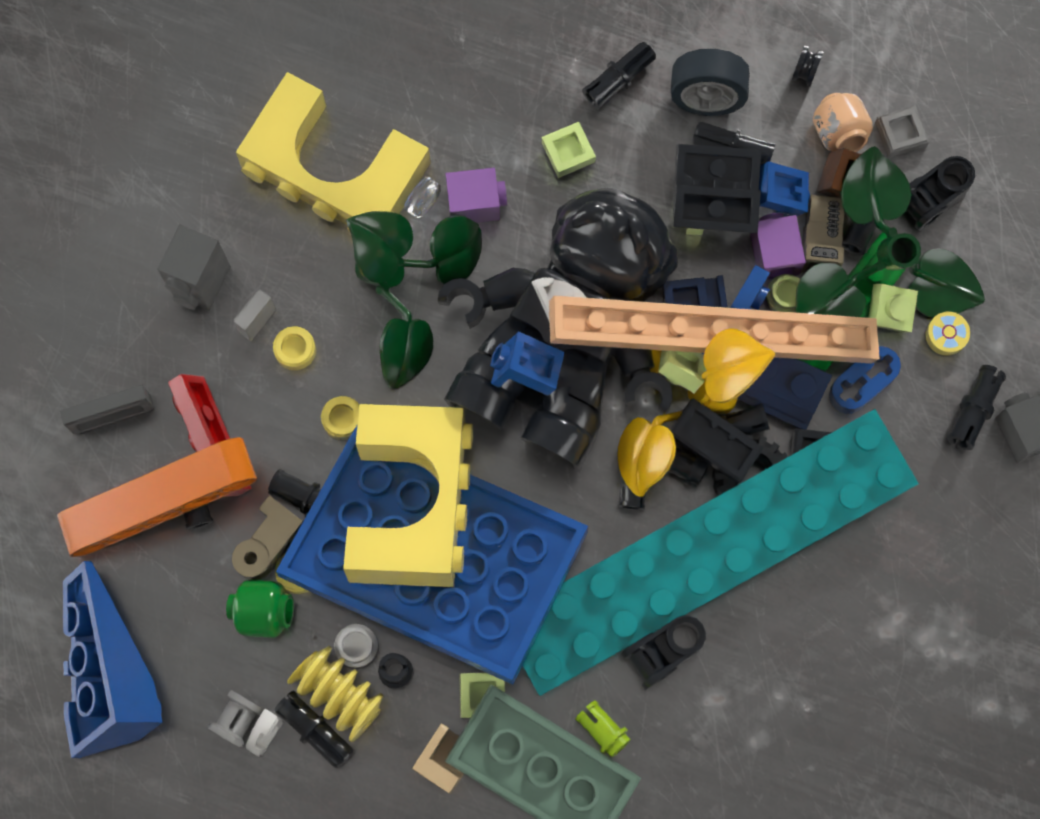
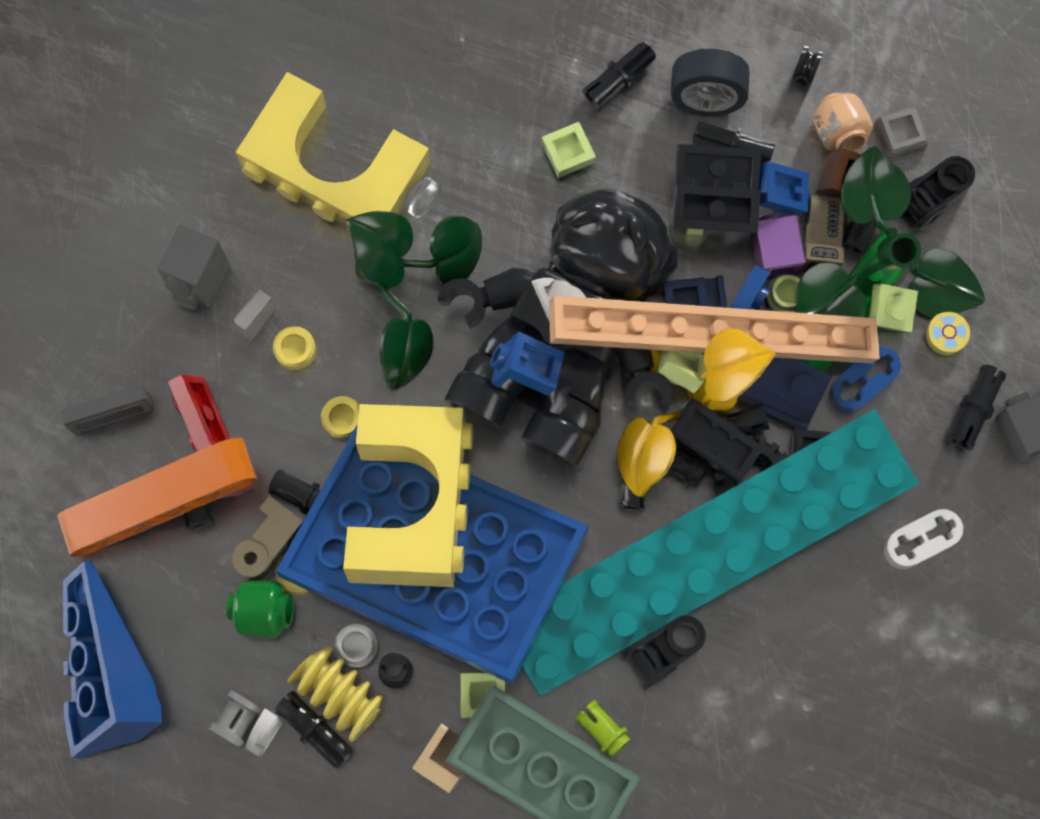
(476, 194): medium lavender brick -> none
(927, 547): none -> white beam

